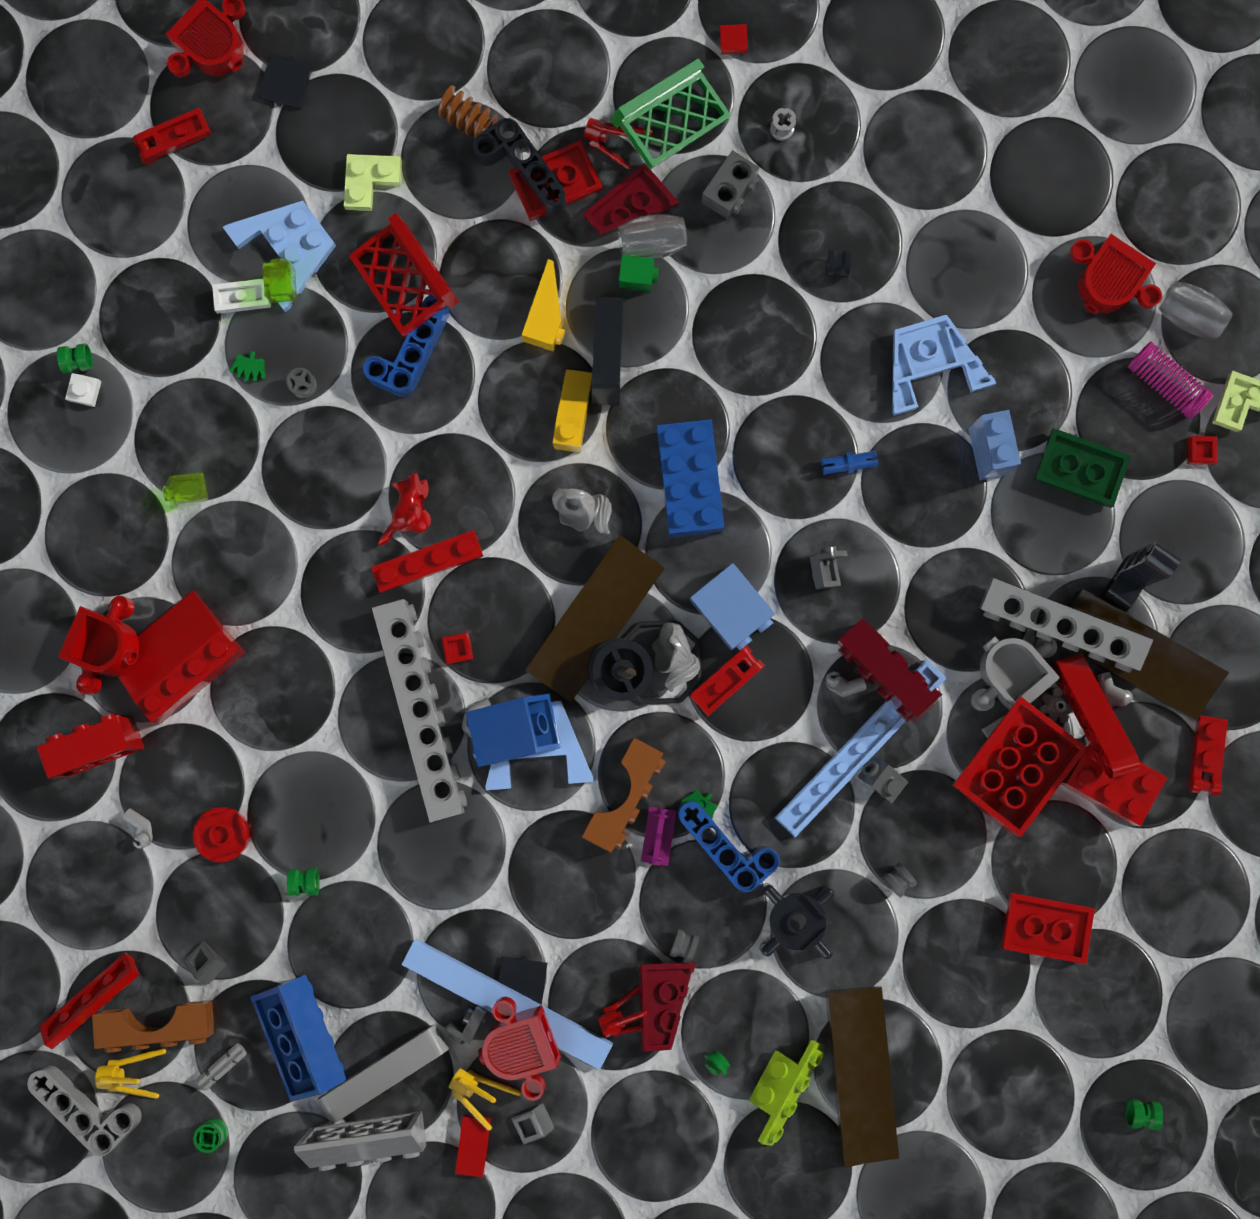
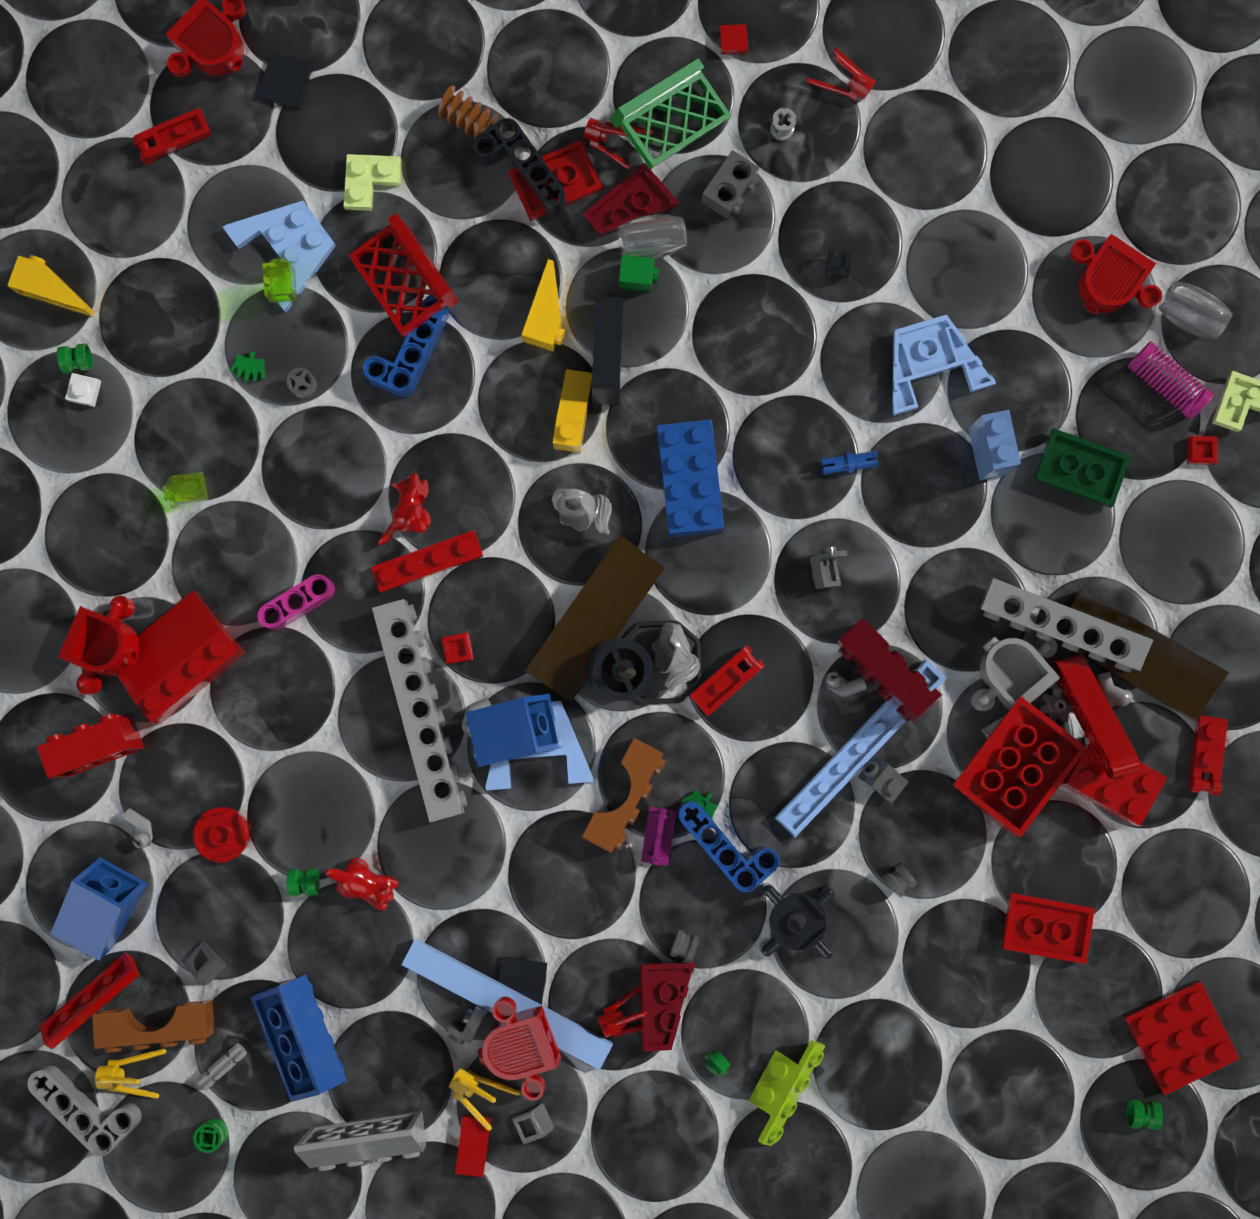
(39, 282): none -> yellow slope
(97, 908): none -> blue slope
(239, 296): plate -> none
(283, 602): none -> dark pink beam
(359, 882): none -> red animal
(383, 1074): light grey beam -> none
(733, 608): medium blue brick -> none
(860, 83): none -> red plant
(862, 1075): dark brown arch -> none
(1138, 571): black beam -> none
(1181, 1037): none -> red plate

